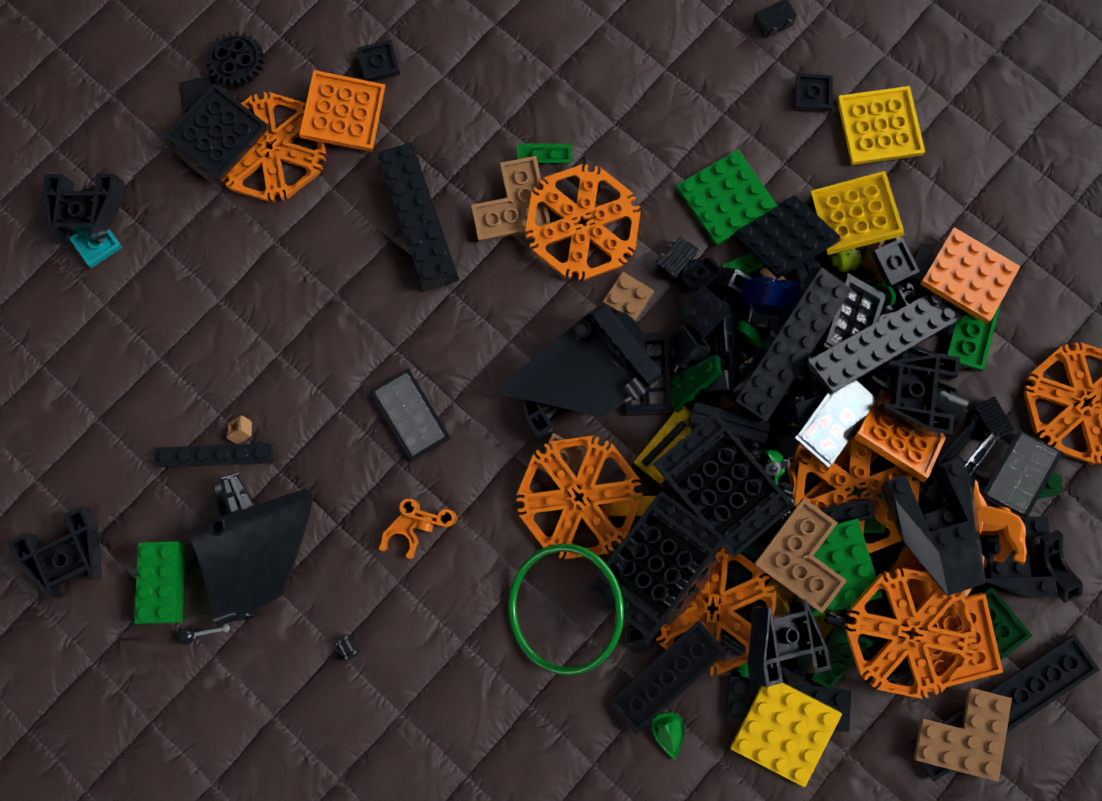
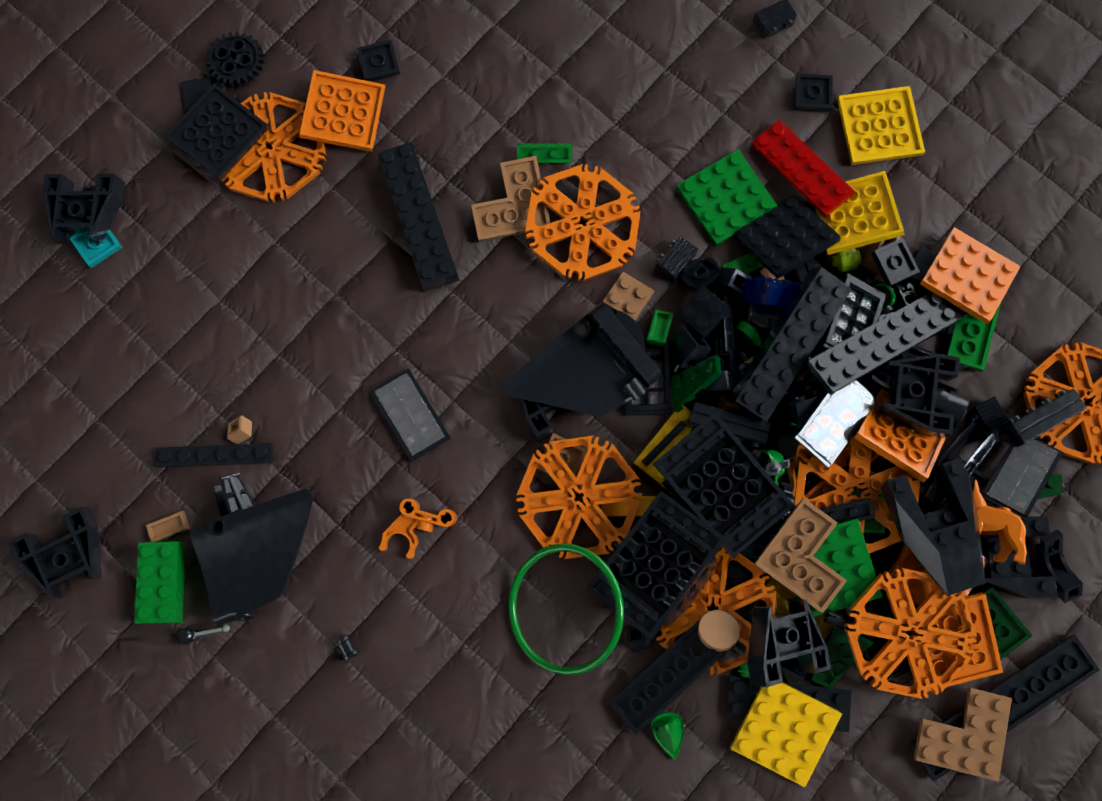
(168, 527): none -> medium nougat tile
(659, 328): none -> green tile
(718, 630): none -> medium nougat tile
(803, 168): none -> red plate
(1045, 417): none -> black brick

